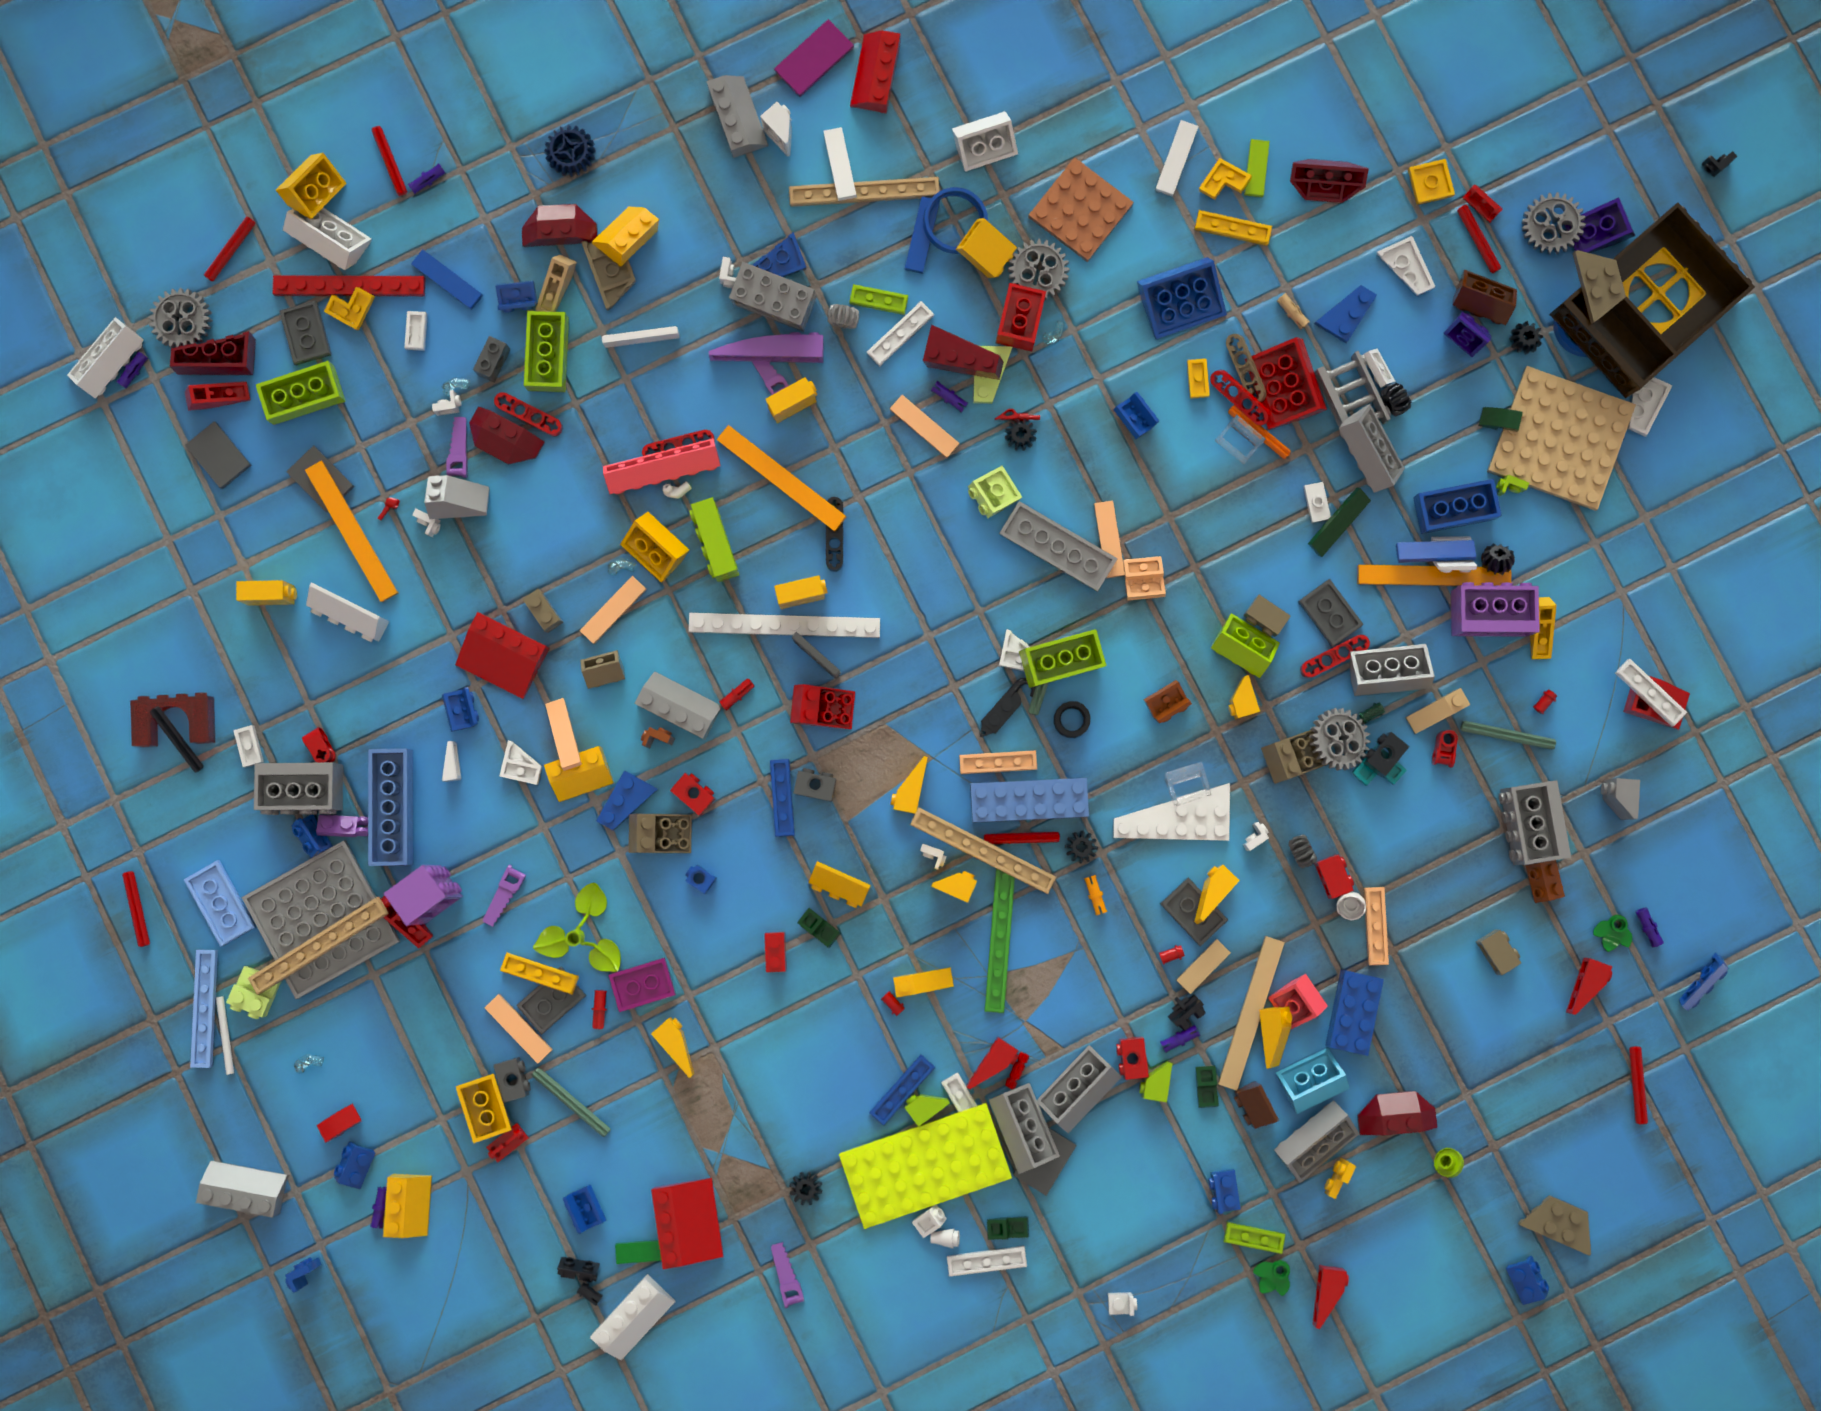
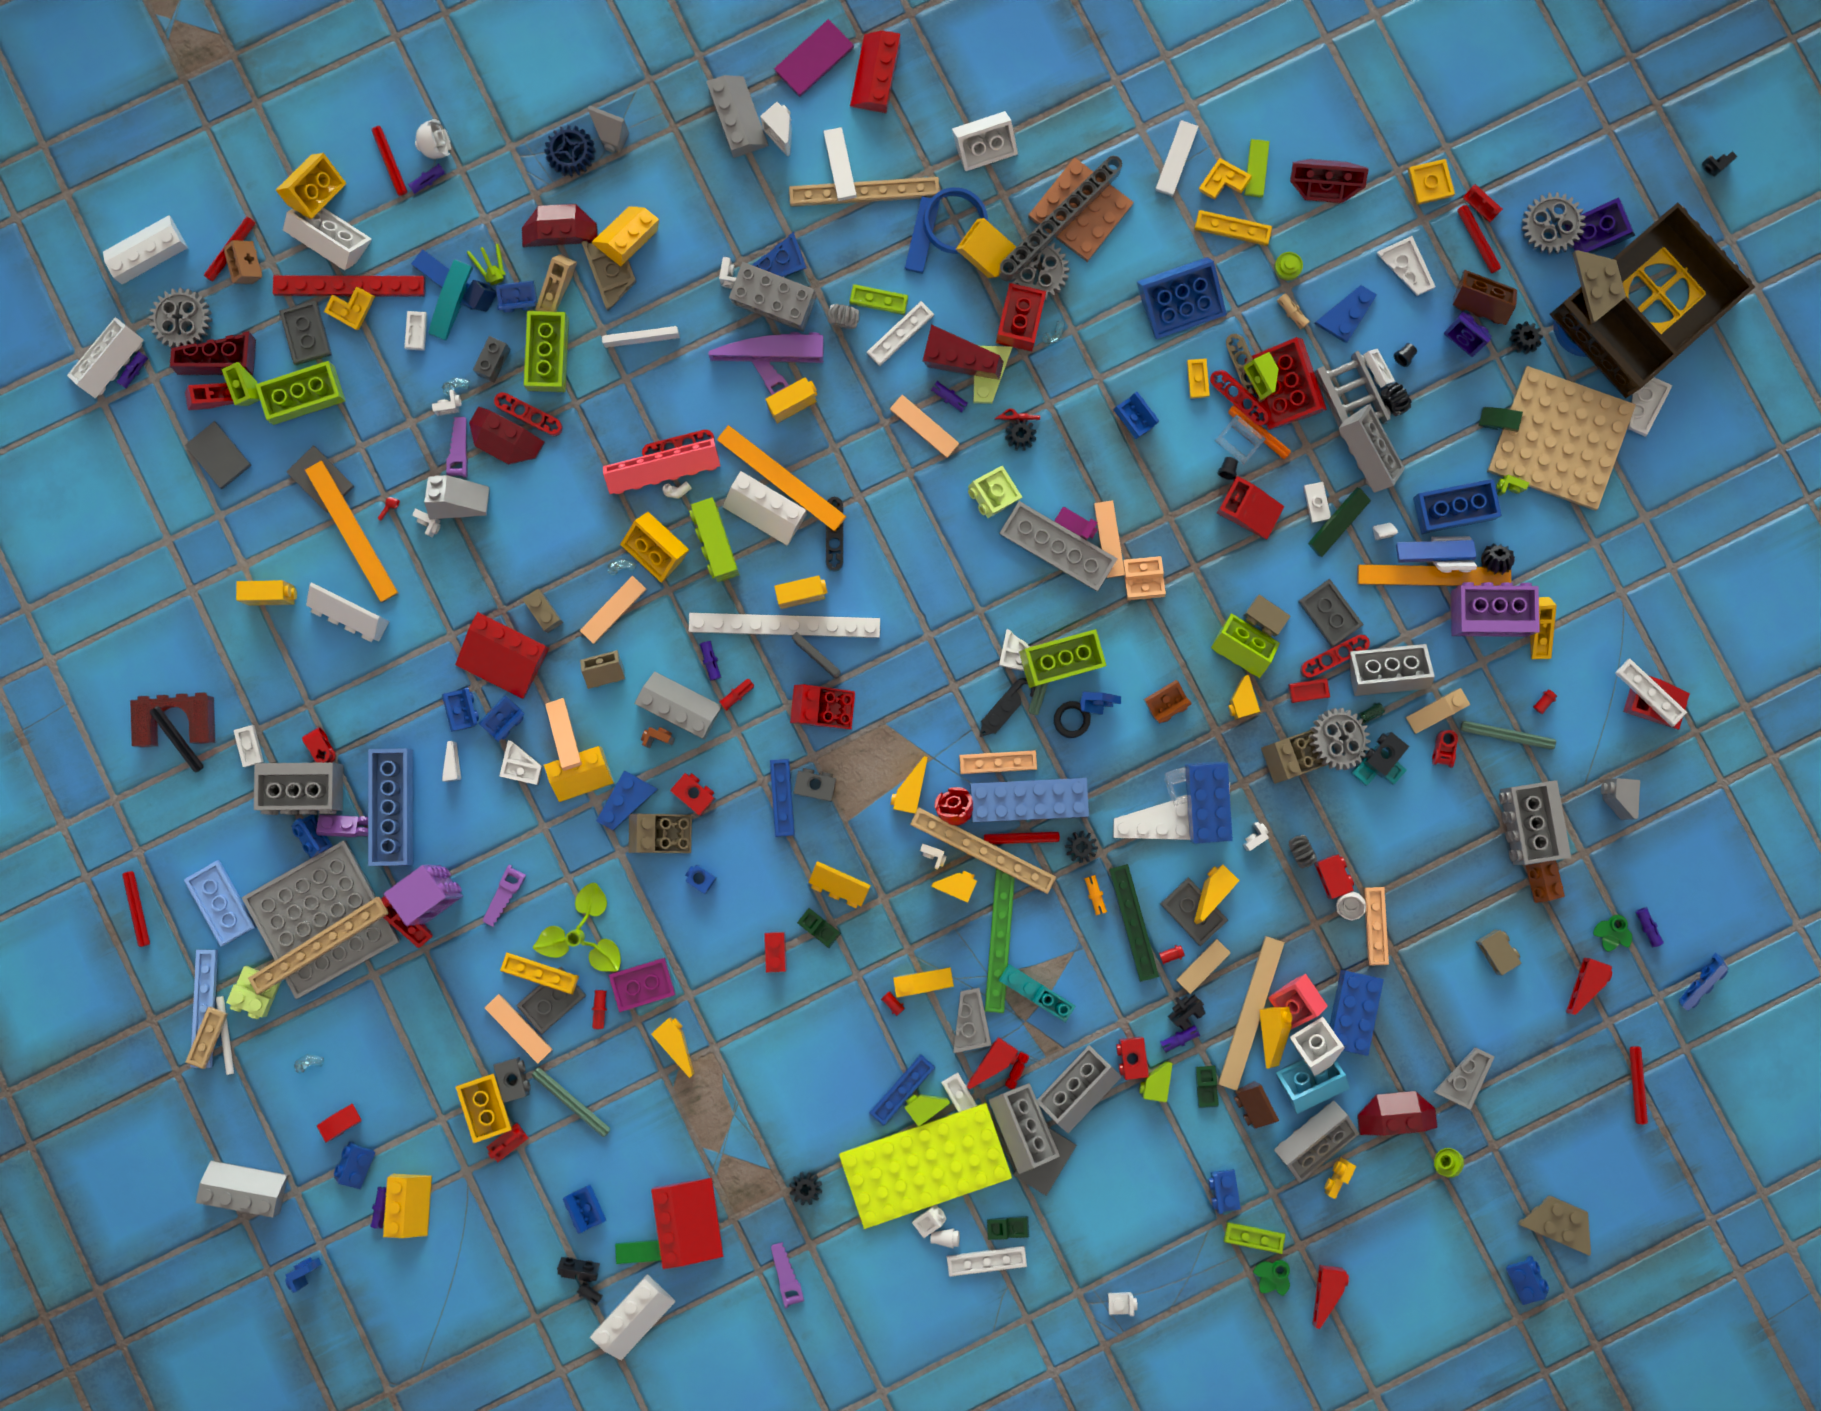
(144, 250): none -> white slope
(206, 1037): none -> tan tile
(241, 385): none -> lime slope
(242, 262): none -> medium nougat brick
(432, 140): none -> white cylinder
(450, 299): none -> teal slope
(479, 295): none -> dark blue panel
(494, 275): none -> lime plant
(502, 718): none -> blue bracket
(610, 129): none -> light grey slope
(710, 660): none -> dark purple pin
(764, 508): none -> white slope
(954, 806): none -> red cylinder
(971, 1022): none -> light grey wing
(1037, 993): none -> teal slope
(1063, 210): none -> dark grey beam
(1076, 523): none -> magenta bracket
(1095, 702): none -> blue bracket
(1133, 922): none -> dark green plate
(1208, 802): none -> blue brick
(1228, 468): none -> black piece
(1250, 508): none -> red slope
(1262, 374): none -> lime slope
(1288, 266): none -> lime plate
(1309, 690): none -> red tile
(1317, 1045): none -> white slope
(1384, 531): none -> white slope
(1405, 355): none -> black piece
(1466, 1079): none -> light grey wing

